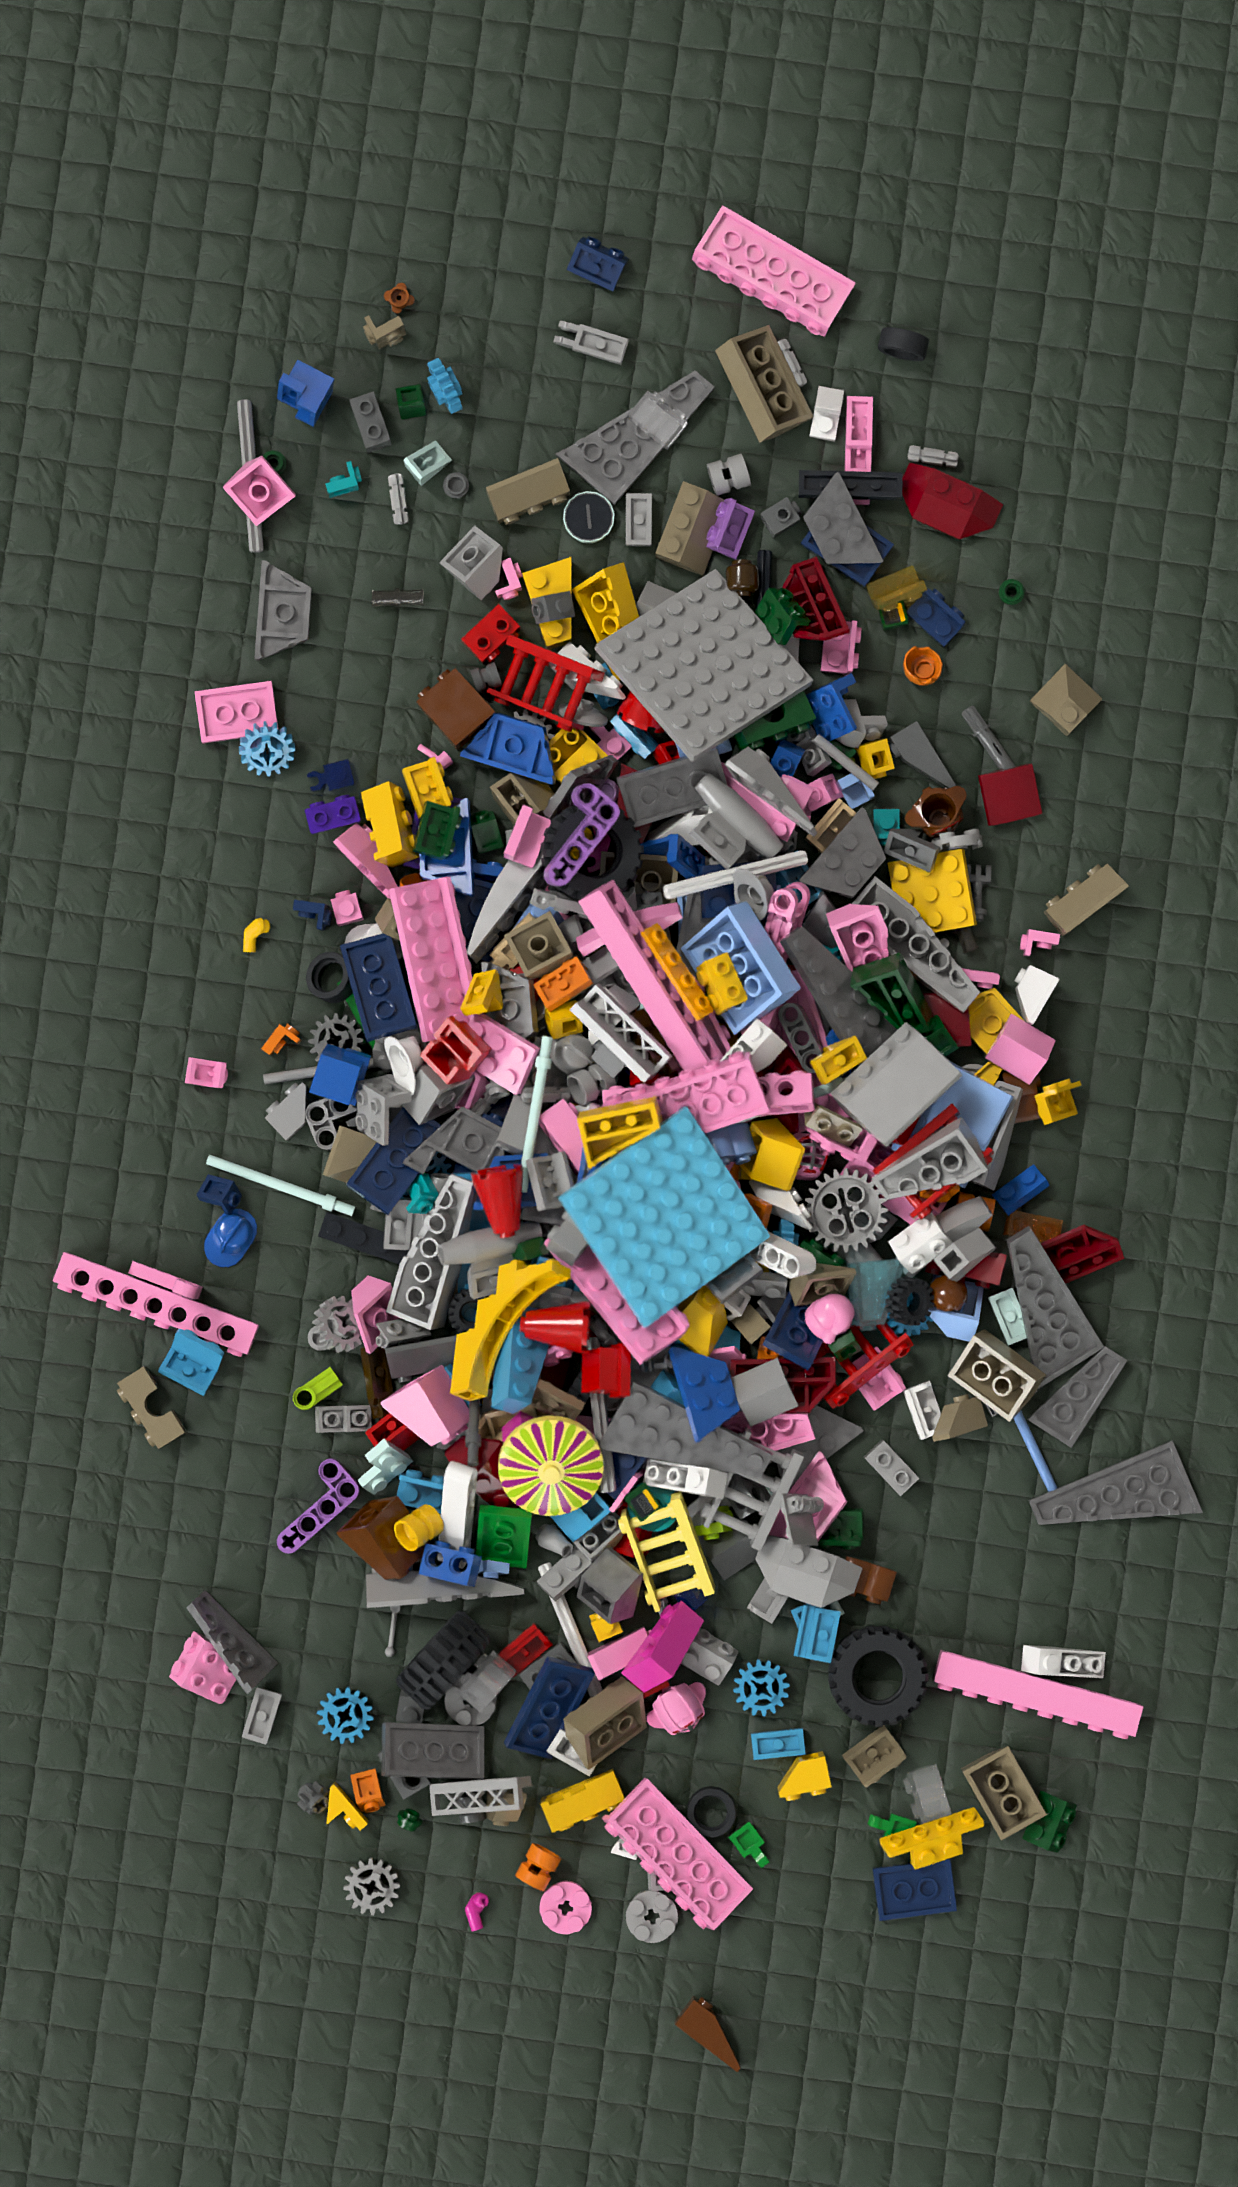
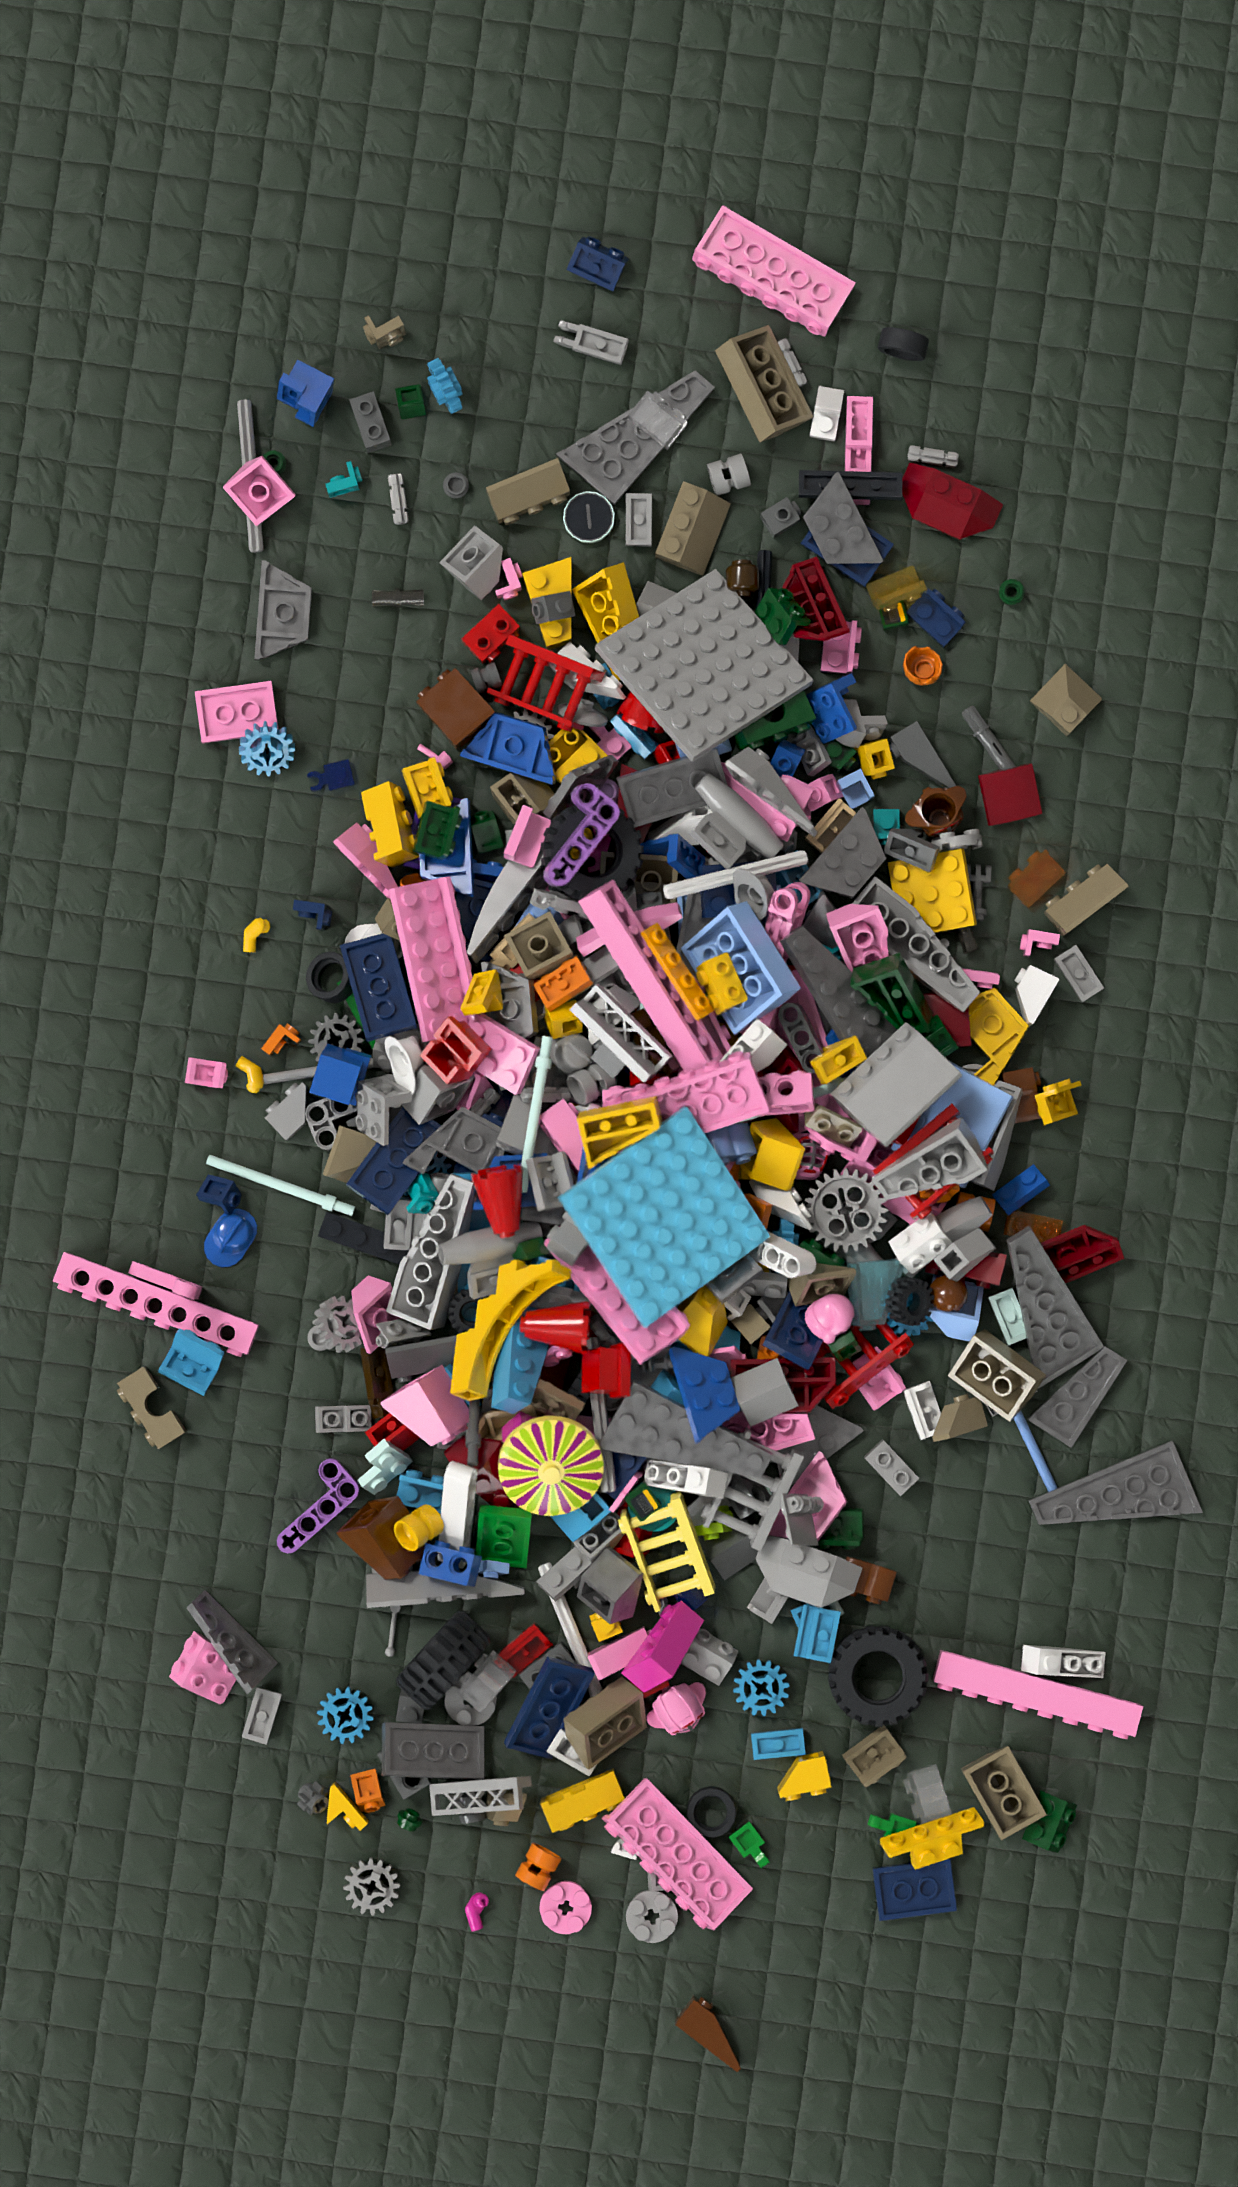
(254, 1074): none -> yellow arm
(319, 1387): lime piece -> none
(332, 815): dark purple bracket -> none
(346, 908): bright pink brick -> none
(398, 305): dark orange plate -> none
(427, 462): light aqua slope -> none
(496, 1090): light grey plate -> none
(552, 1539): light grey cone -> none
(730, 528): medium lavender bracket -> none
(846, 762): light grey bar -> none
(1020, 1049): bright pink slope -> none
(1035, 878): none -> clear orange bracket
(1078, 973): none -> light grey plate

